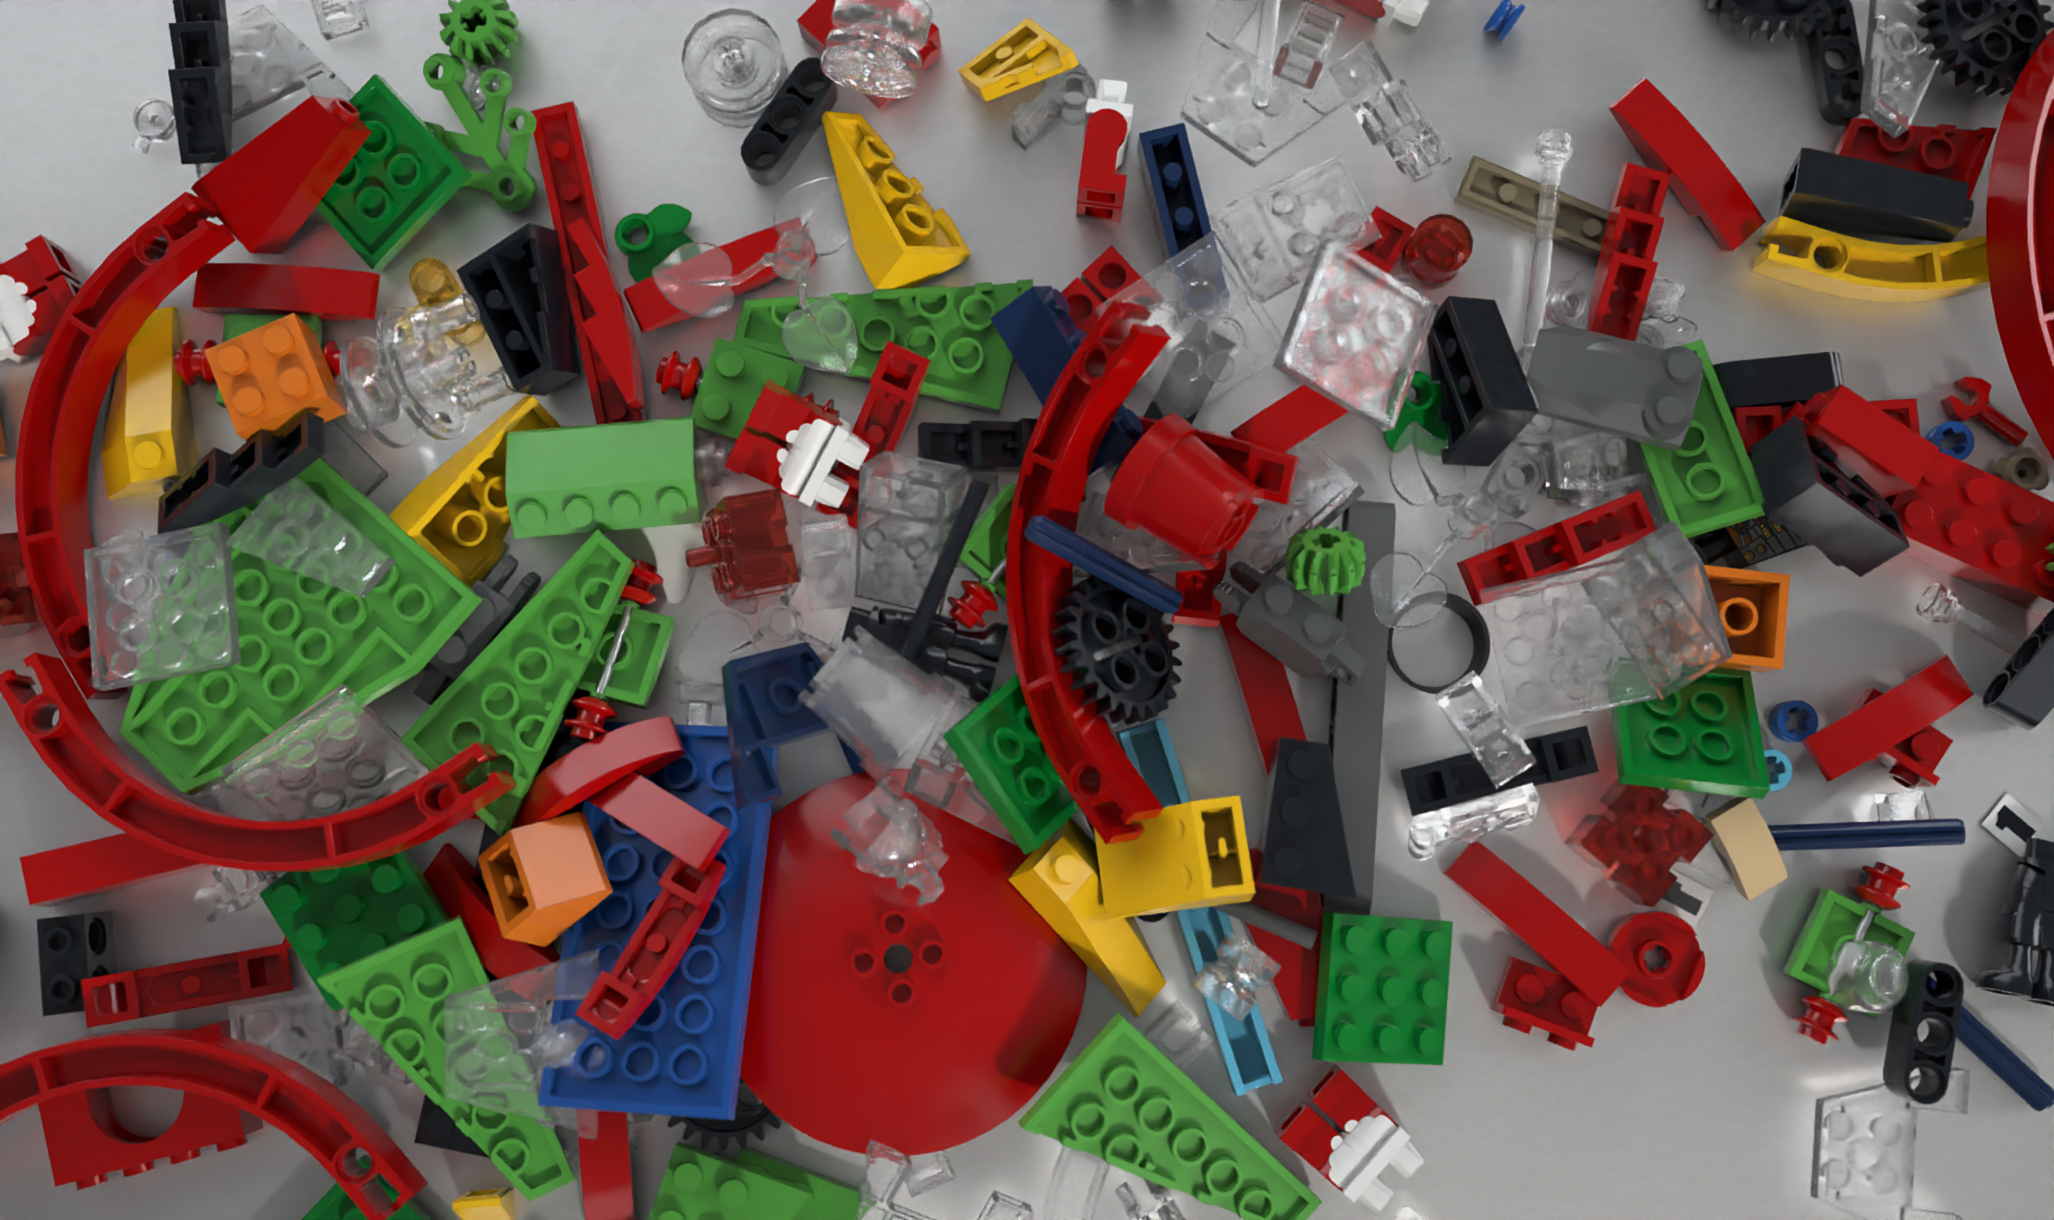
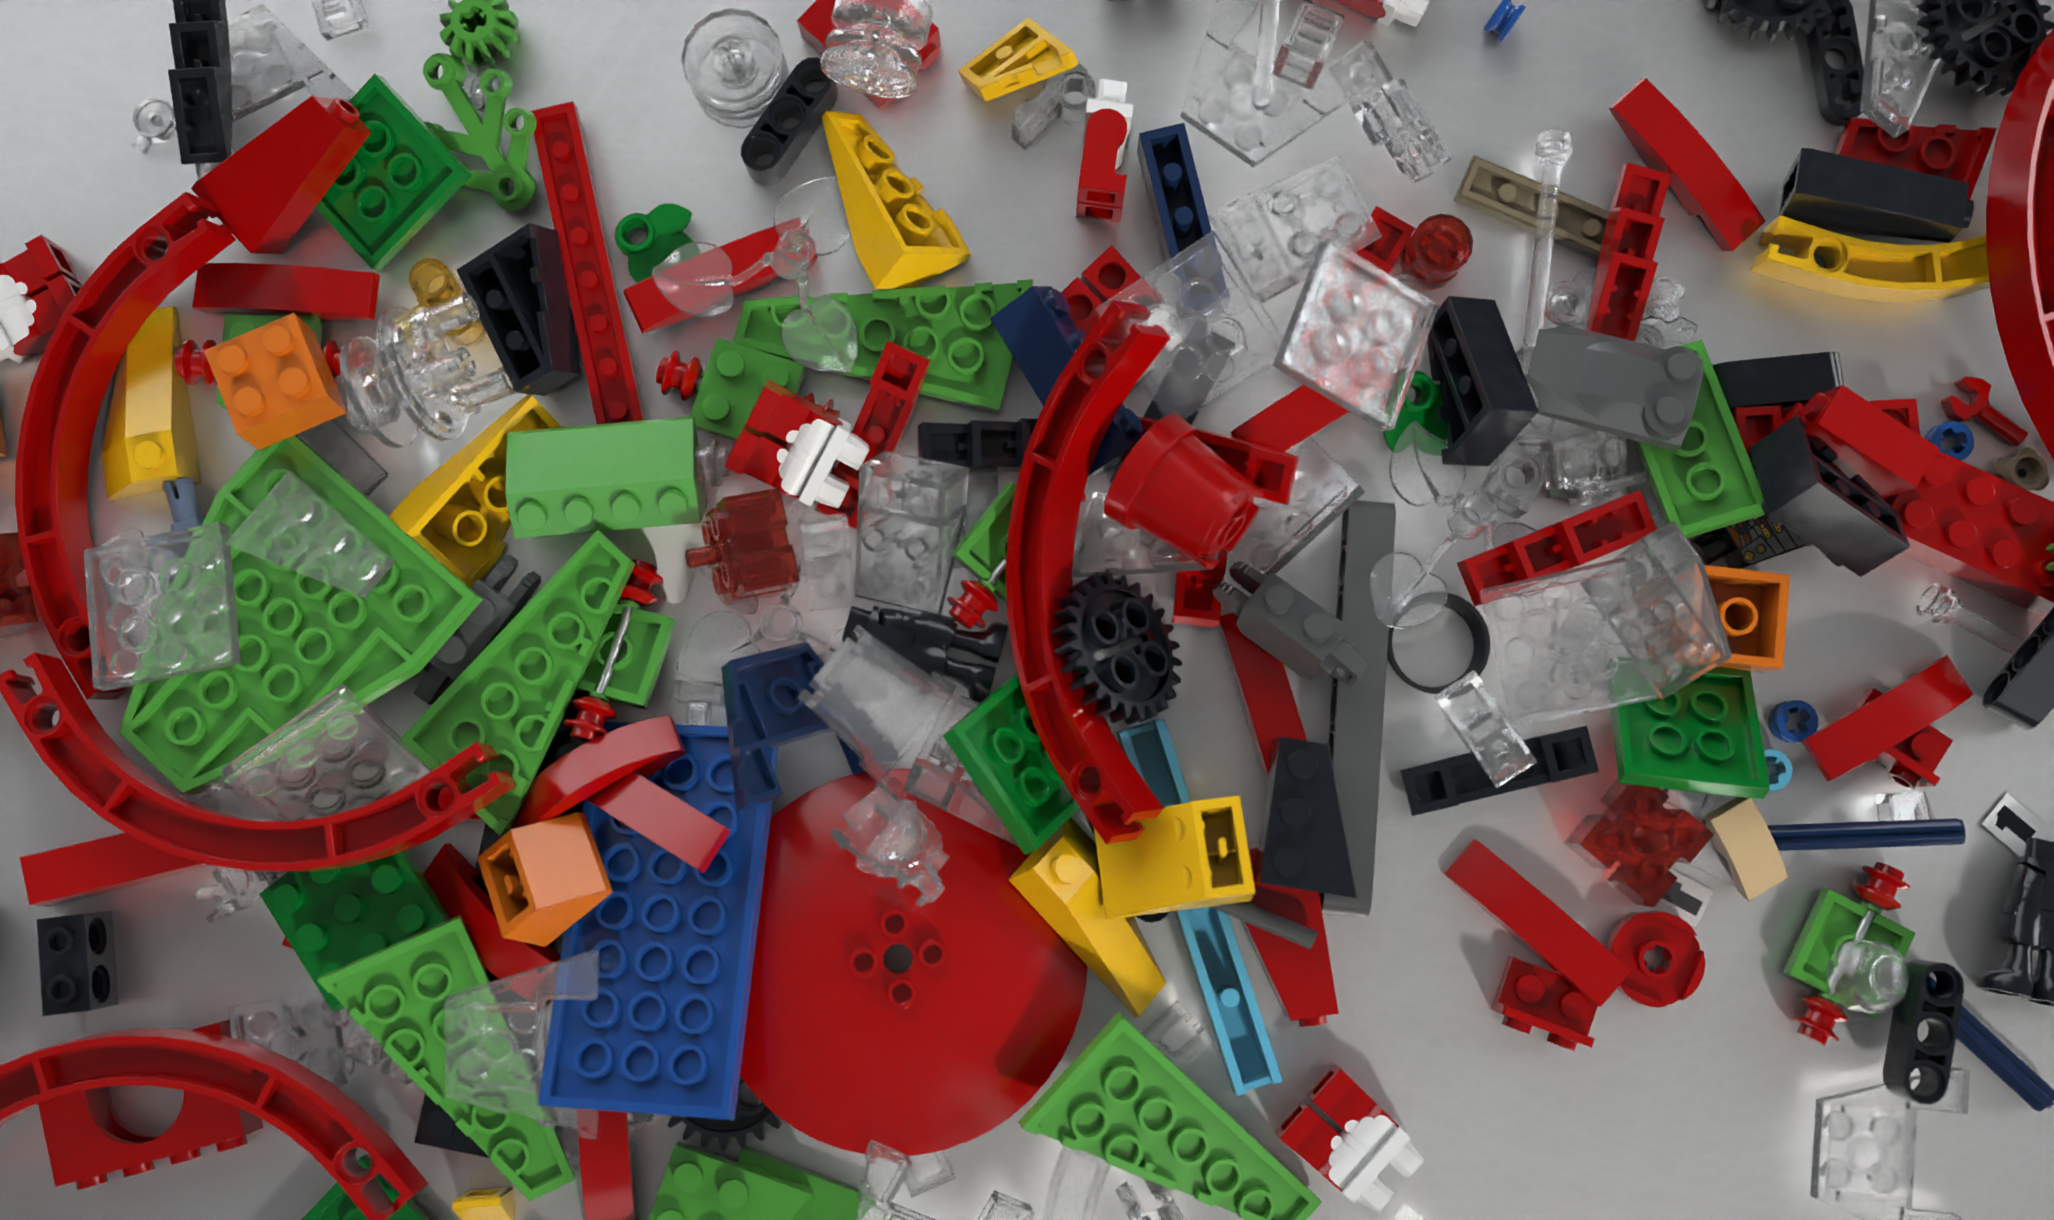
(186, 985): red slope -> none
(231, 481): black slope -> none
(558, 1044): clear hat -> none
(611, 326): red slope -> none
(654, 949): red slope -> none
(944, 568): black bar -> none
(1103, 564): dark blue axle -> none
(1236, 975): clear wheel -> none
(1325, 561): bright green gear -> none
(1382, 989): green plate -> none
(1472, 820): clear plate -> none

